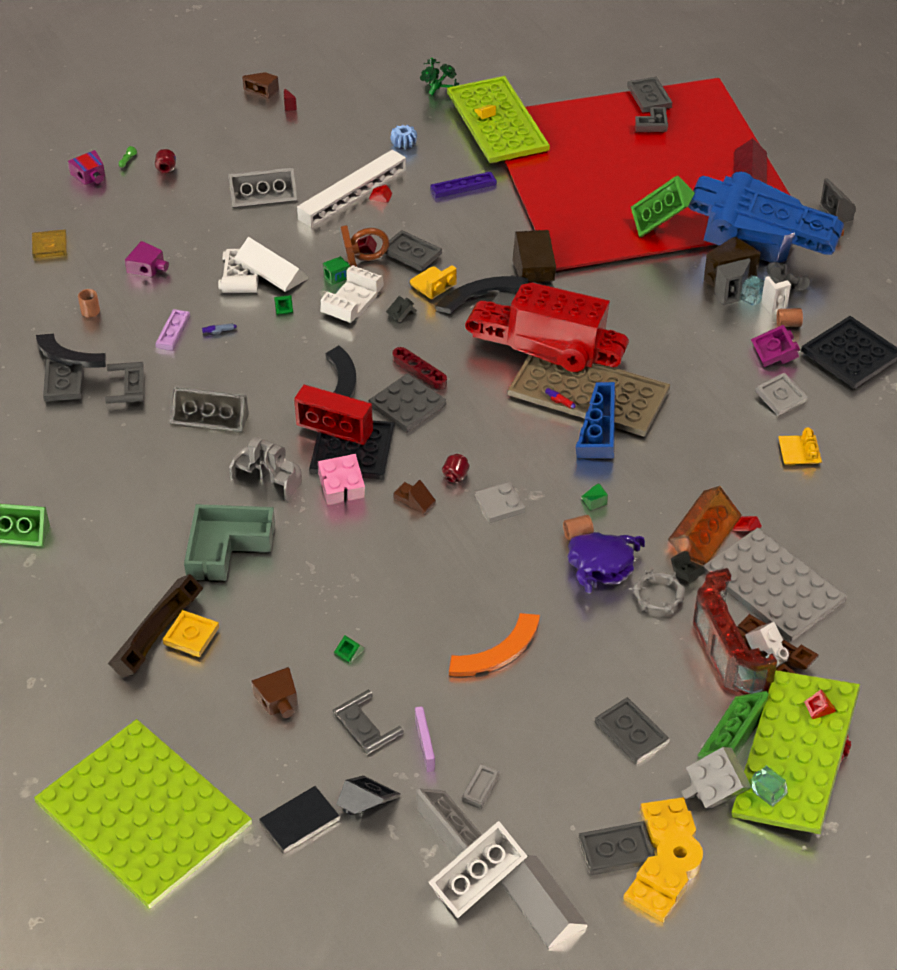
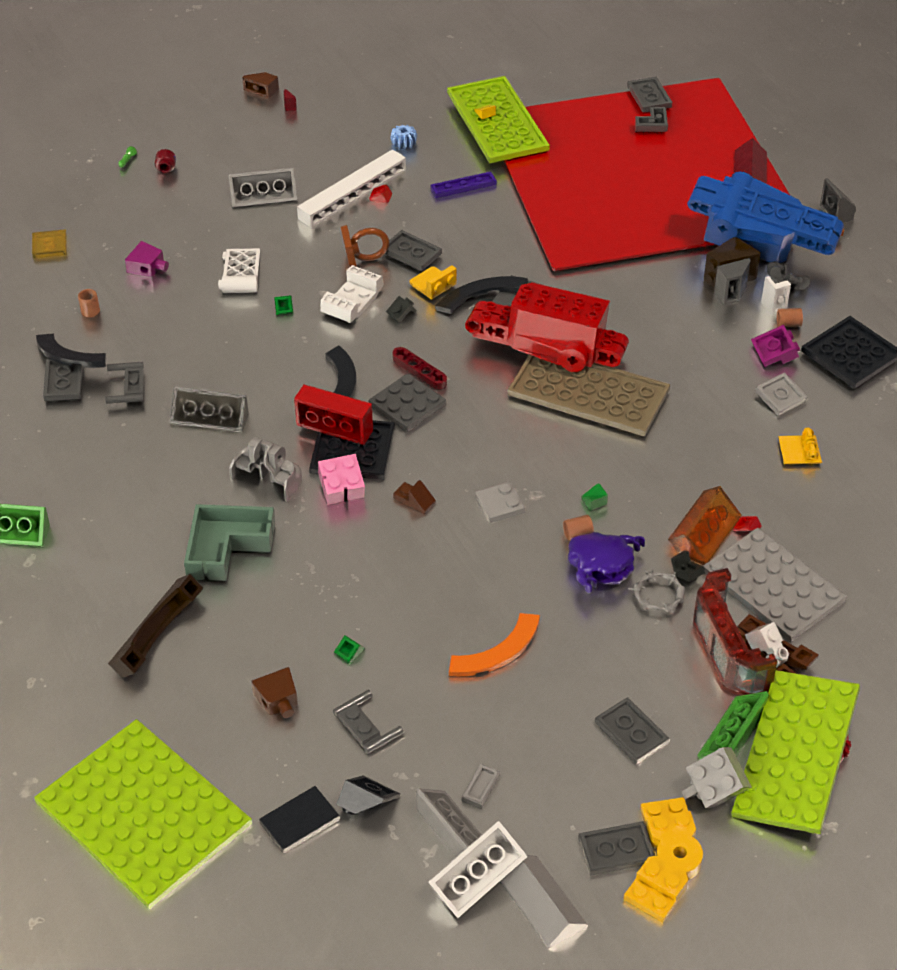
(87, 168): magenta torso -> none
(172, 330): lavender tile -> none
(191, 633): yellow plate -> none
(218, 329): sand blue piece -> none
(269, 265): white slope -> none
(335, 270): green brick -> none
(367, 245): dark red slope -> none
(425, 739): lavender tile -> none
(431, 75): dark green plant -> none
(455, 468): dark red head -> none
(534, 255): dark brown slope -> none
(558, 398): red piece -> none
(598, 430): blue wedge -> none
(661, 205): bright green slope -> none
(752, 290): clear light blue brick -> none
(769, 786): clear light blue brick -> none
(819, 705): red slope -> none

